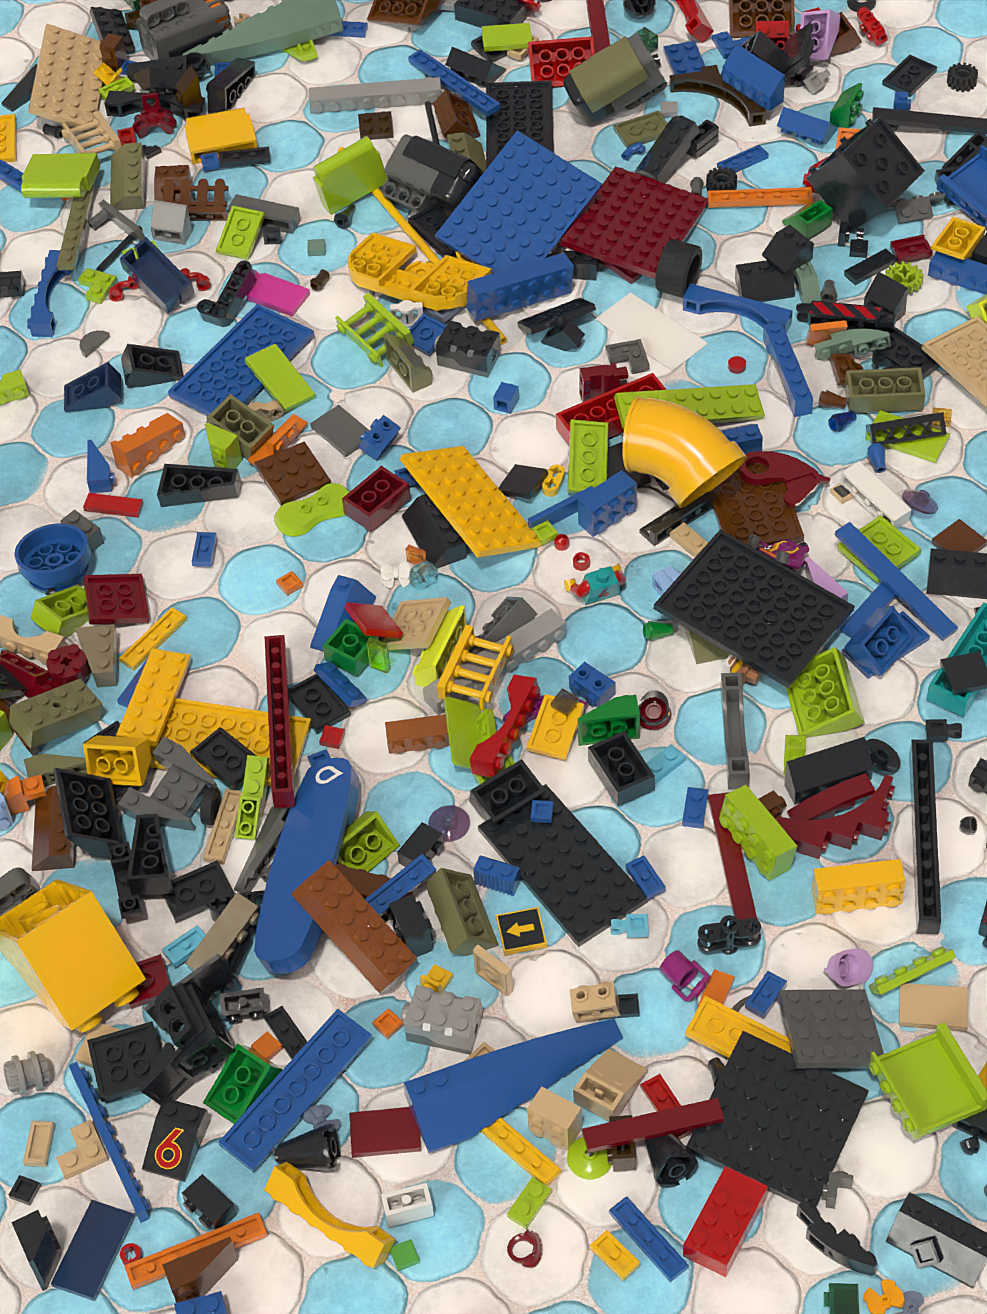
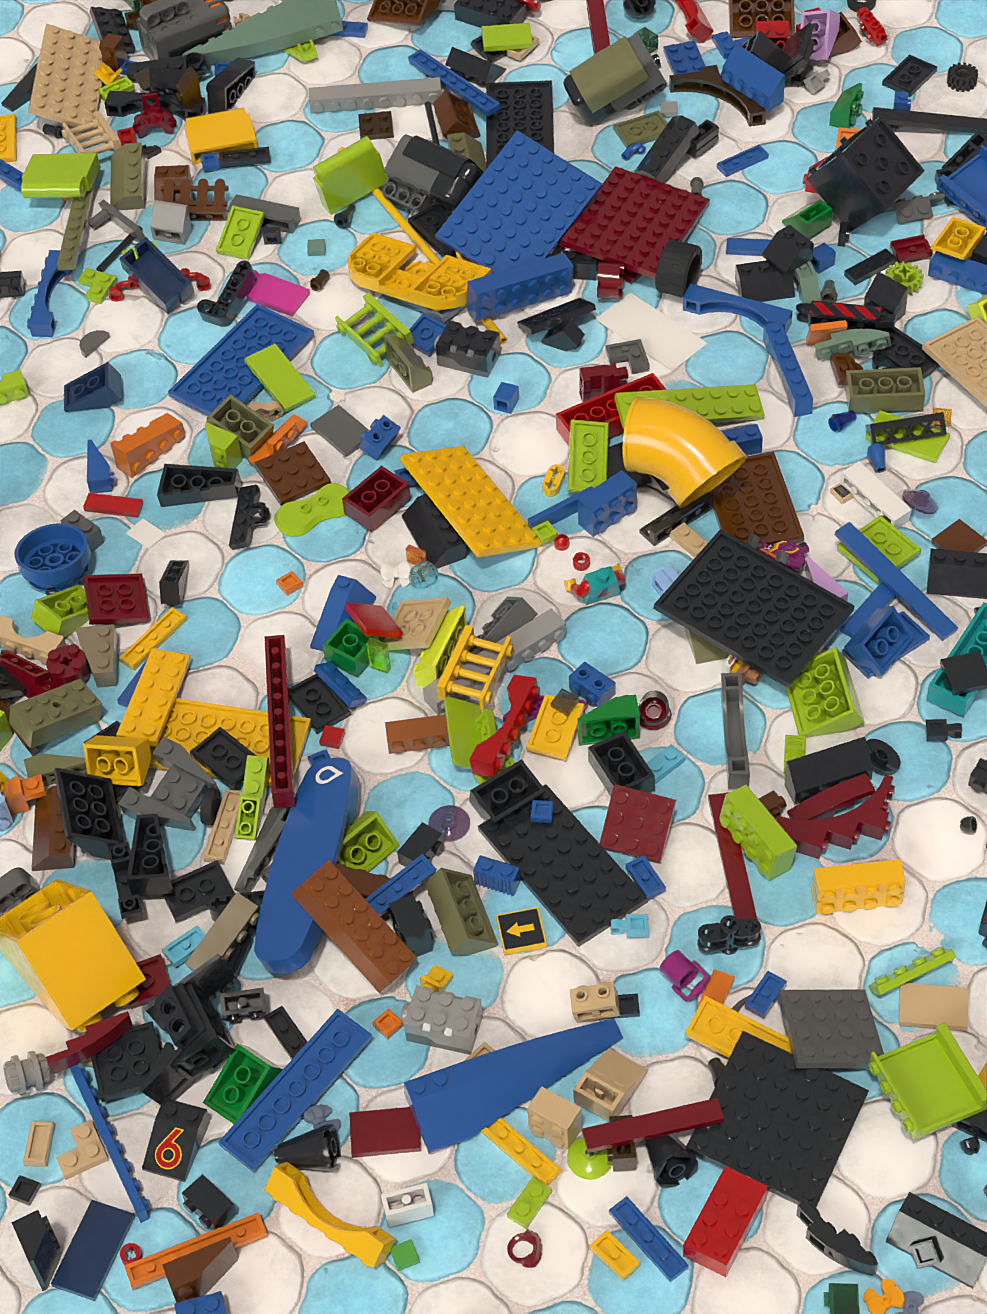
(98, 1037): none -> dark red slope
(145, 533): none -> white sticker
(150, 365): black slope -> none
(173, 582): none -> black slope
(204, 549): blue plate -> none
(247, 515): none -> black plate
(267, 1046): orange tile -> none
(407, 307): white piece -> none
(493, 970): tan tile -> none
(523, 481): black tile -> none
(557, 57): red slope -> none
(610, 280): none -> dark red brick
(637, 823): none -> dark red plate
(654, 630): green cone -> none
(662, 1098): red tile -> none
(695, 807): blue plate -> none
(727, 176): black tyre -> none
(737, 364): red tile -> none
(746, 246): none -> blue tile
(759, 197): orange plate -> none
(798, 476): dark red animal -> none
(806, 126): blue slope -> none
(823, 258): none -> blue brick
(831, 400): reddish brown cone -> none
(836, 1180): dark grey bracket -> none
(850, 967): lavender piece -> none
(858, 246): black plate -> none
(925, 837): black brick -> none

